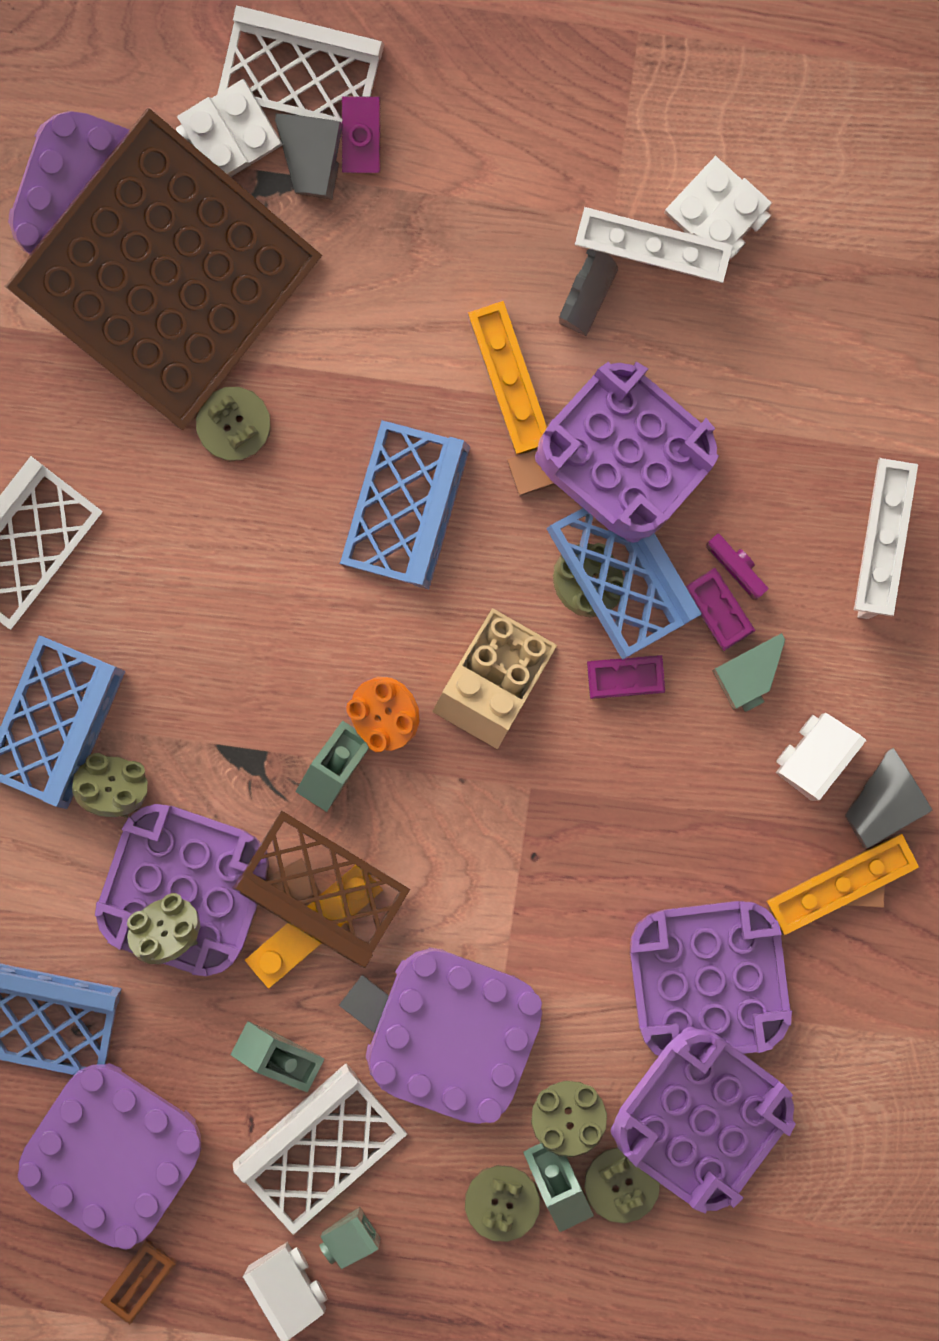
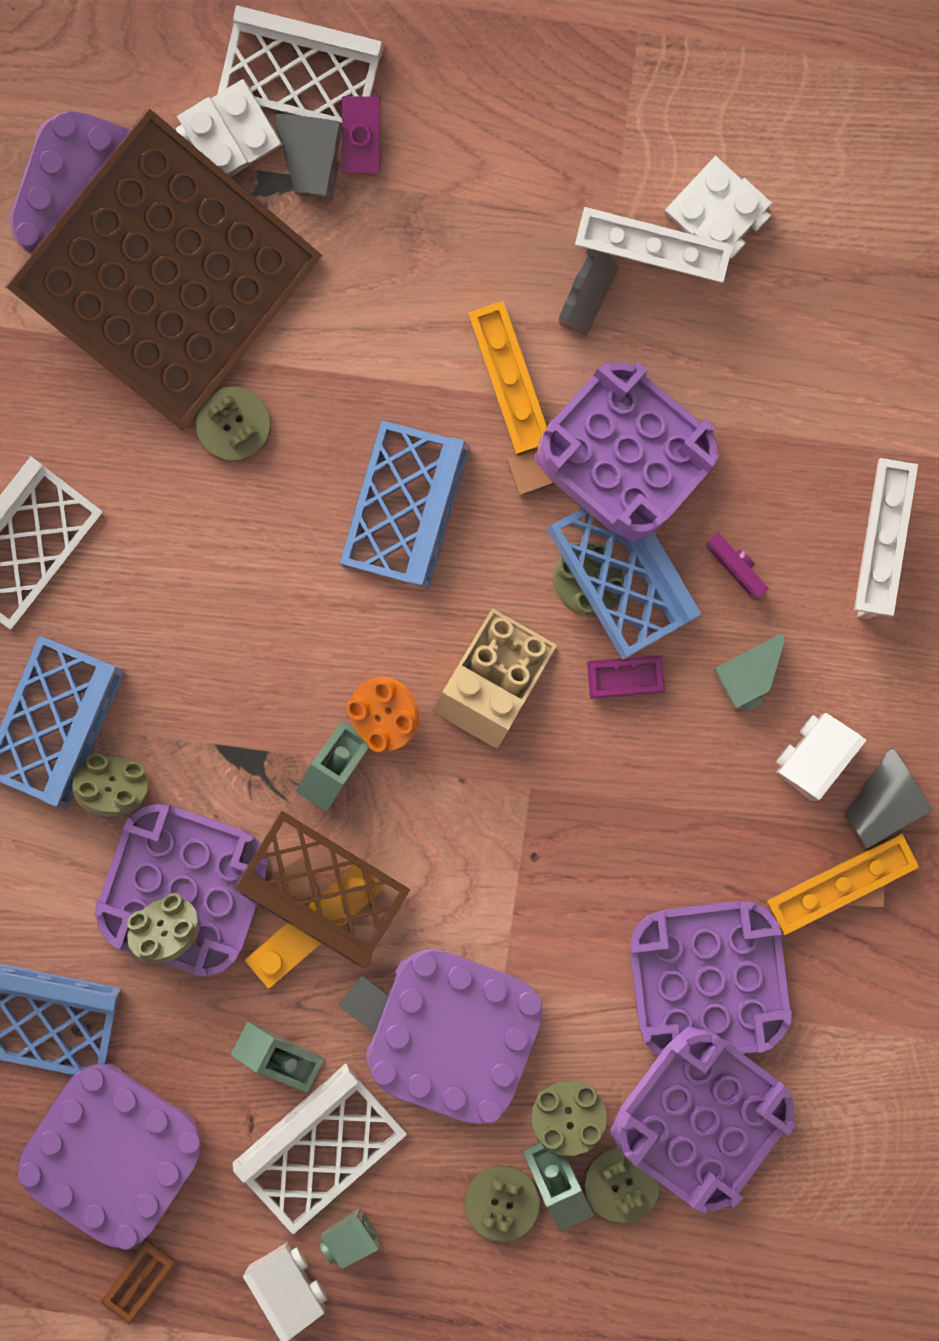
(720, 609): magenta plate -> none

